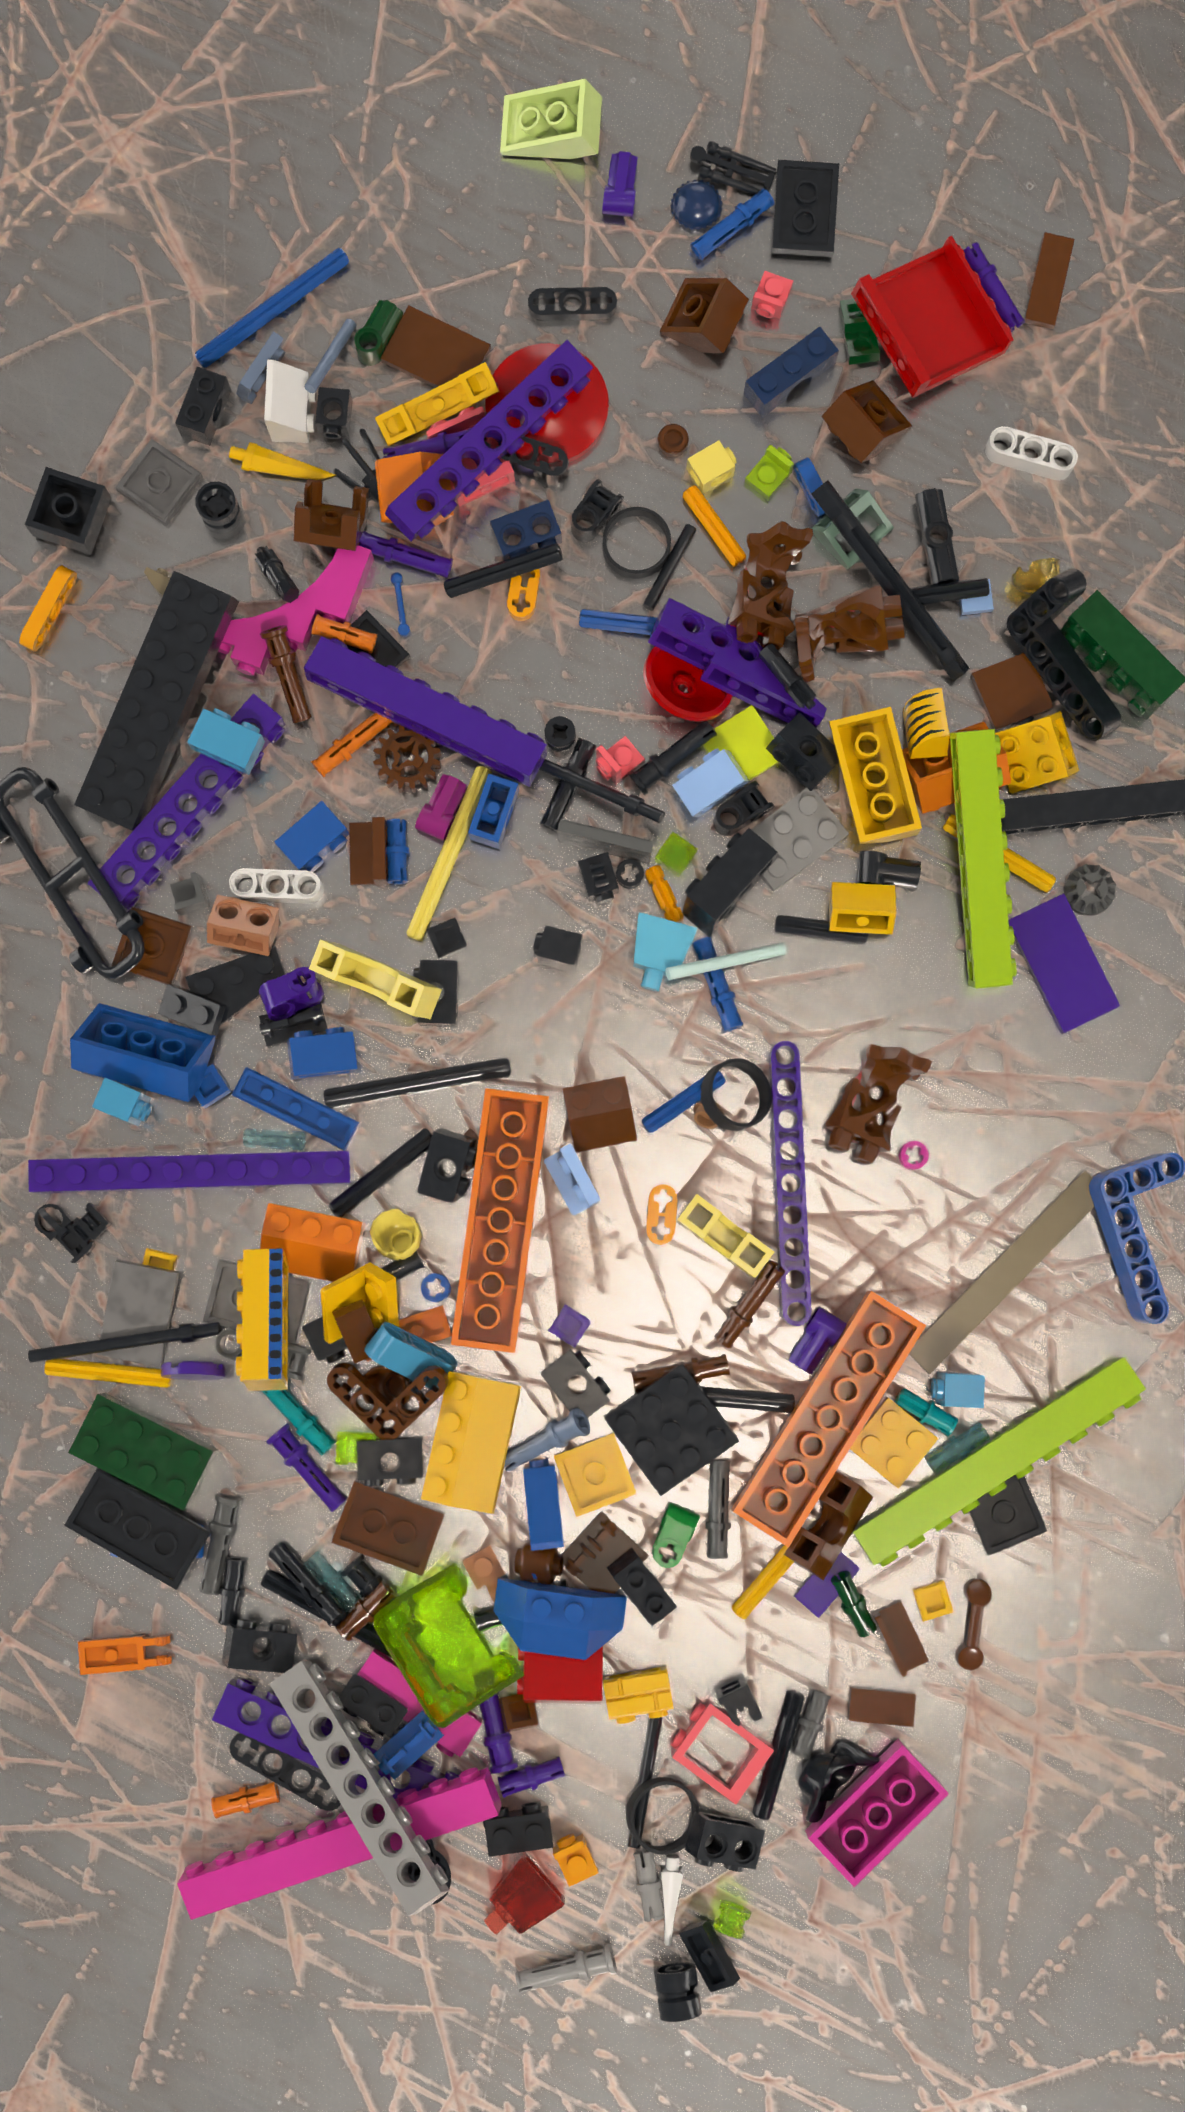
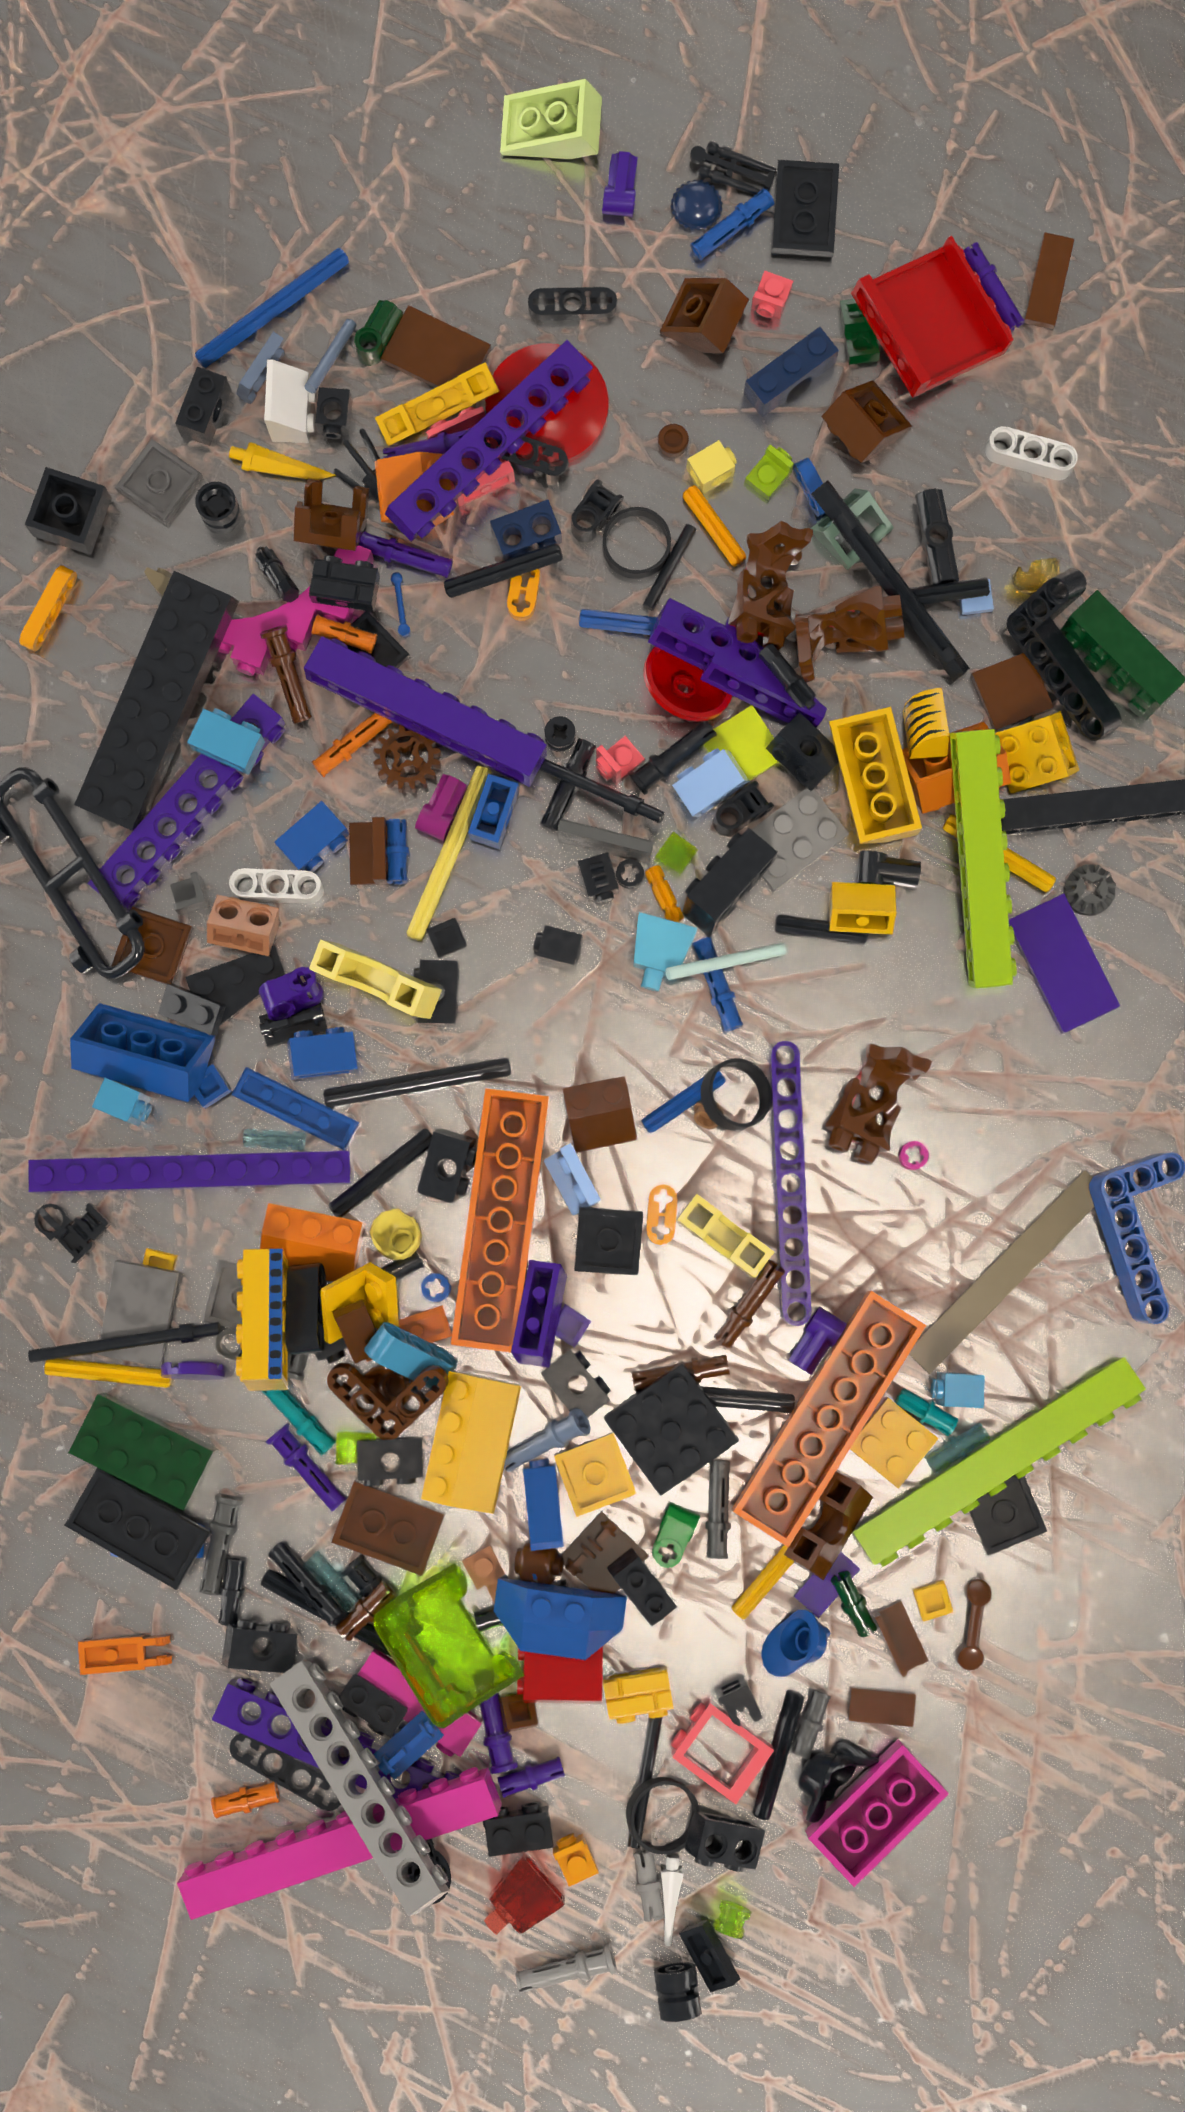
(304, 1309): none -> black beam
(344, 584): none -> black brick
(539, 1313): none -> dark purple brick
(608, 1241): none -> black tile
(794, 1643): none -> blue piece

